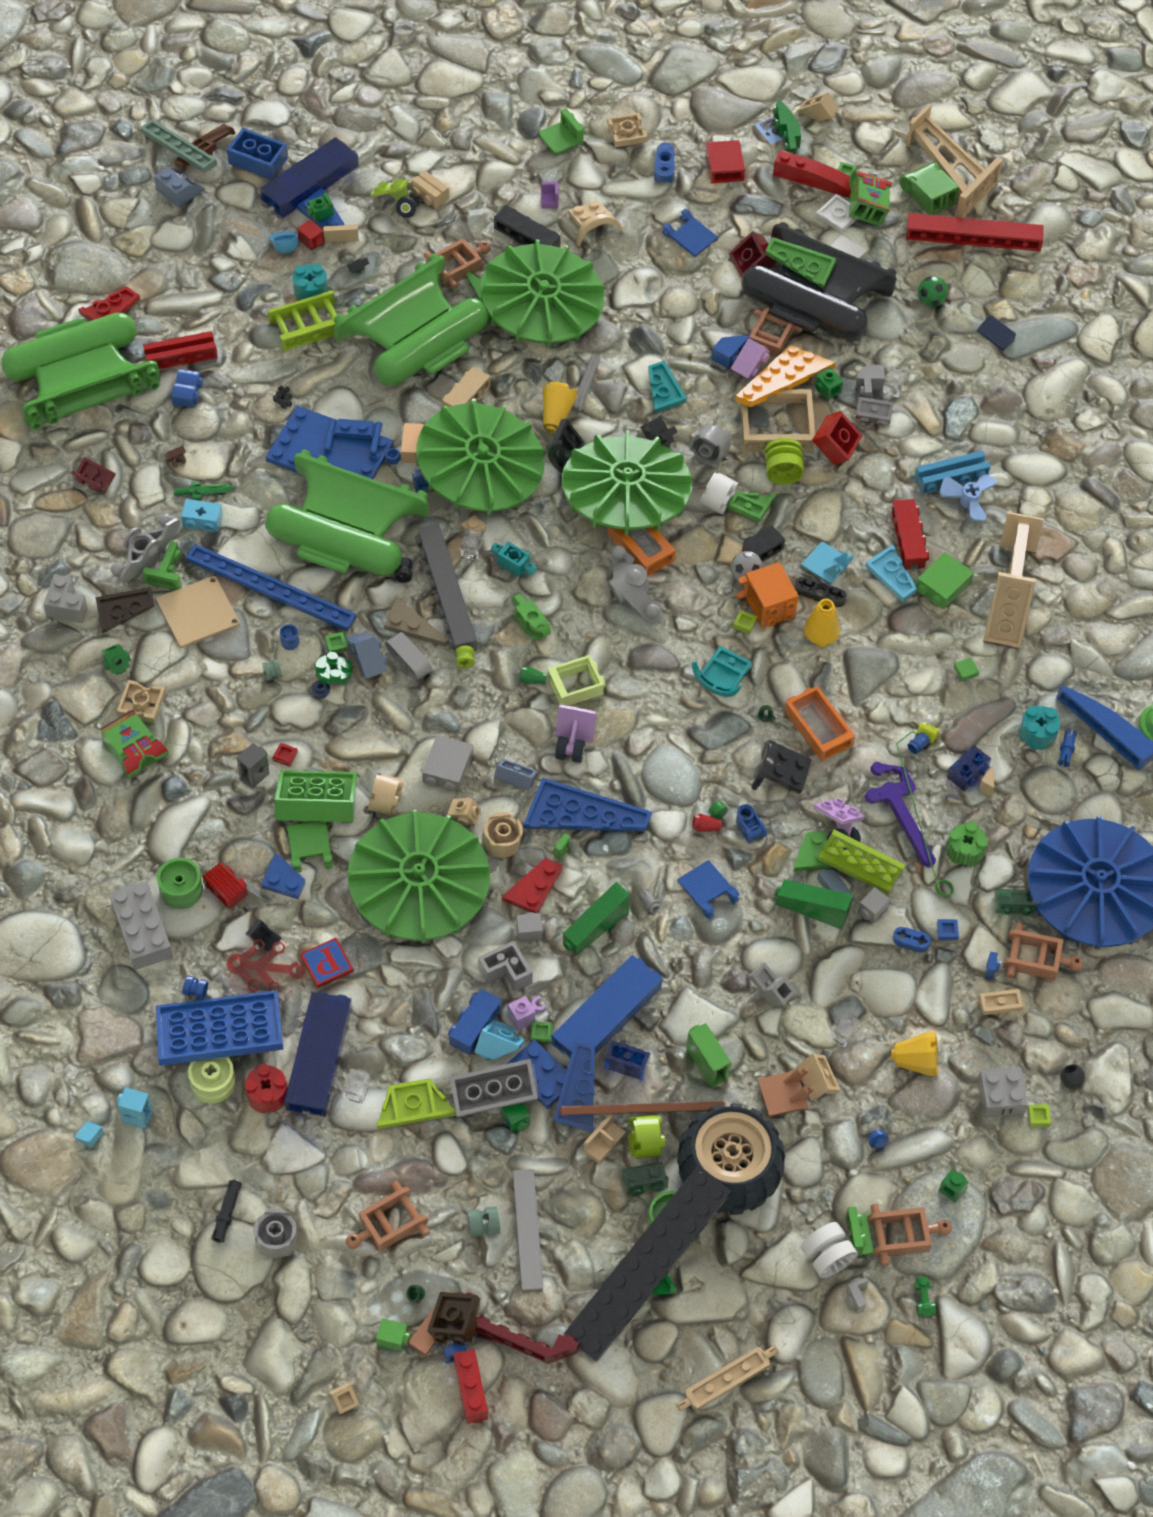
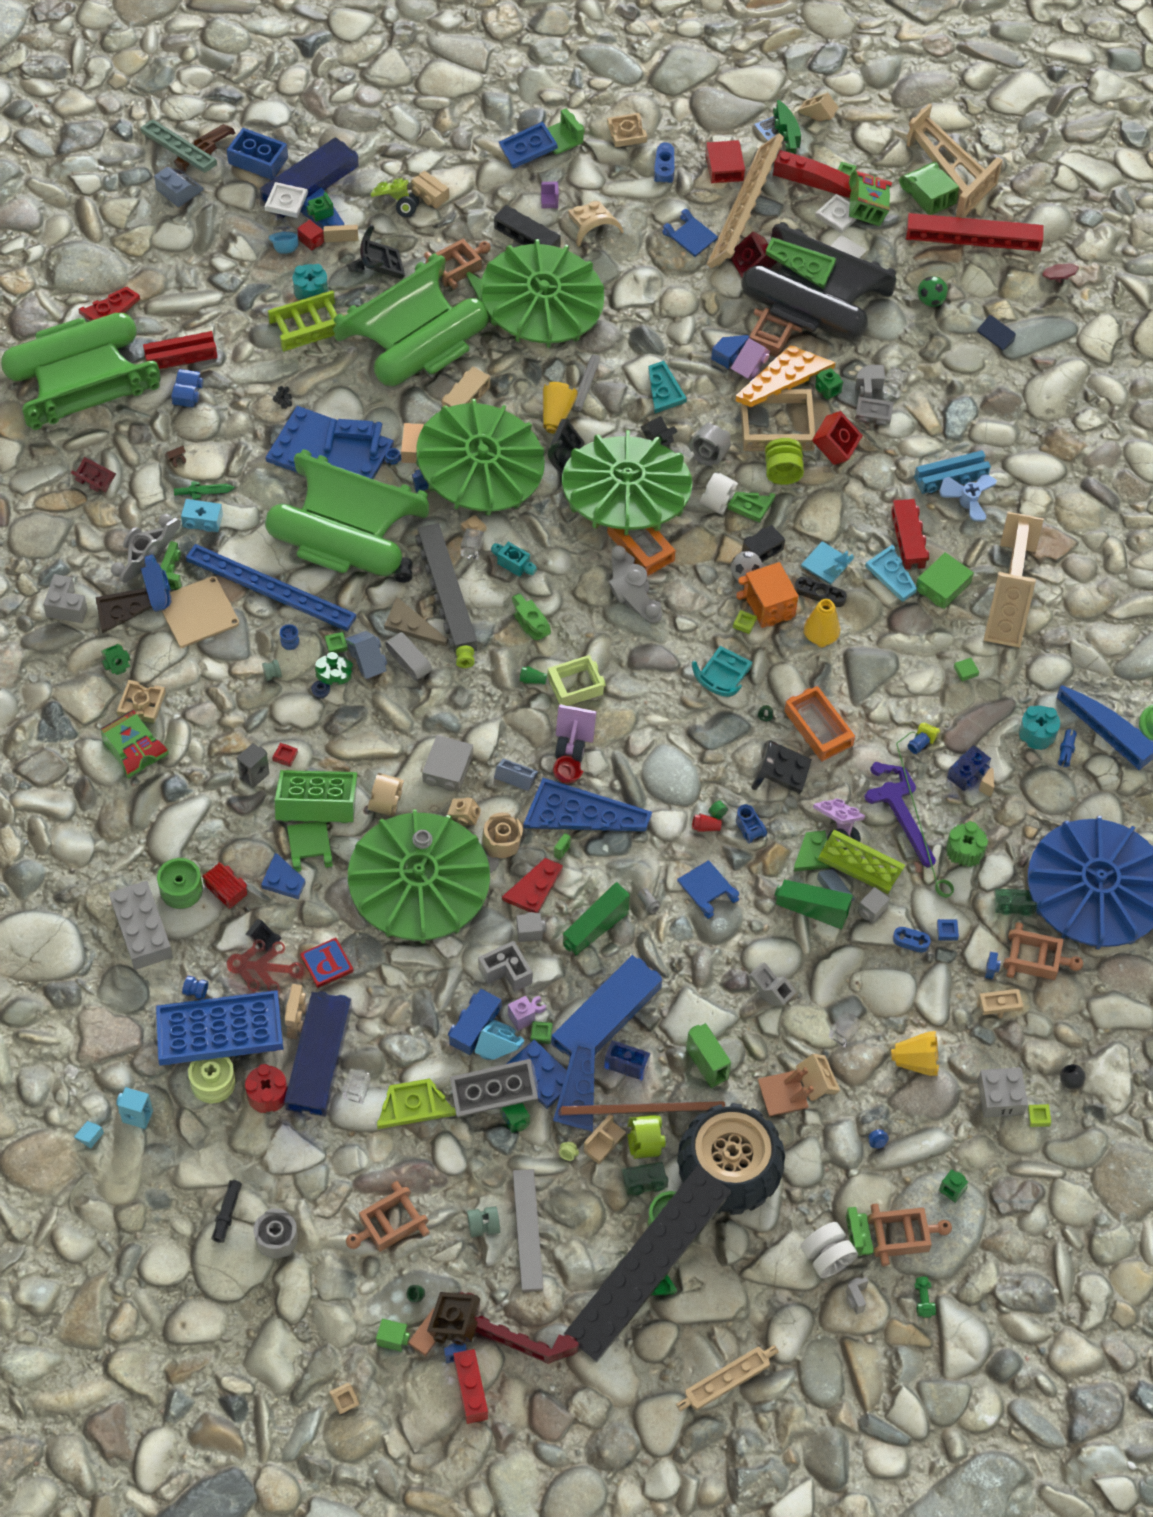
(156, 584): none -> blue piece
(286, 200): none -> white tile
(294, 1009): none -> tan brick
(380, 257): none -> black piece
(422, 839): none -> light grey plate
(528, 145): none -> blue plate
(567, 770): none -> red hair
(568, 1151): none -> yellowish green plate
(745, 201): none -> tan plate
(1060, 271): none -> piece

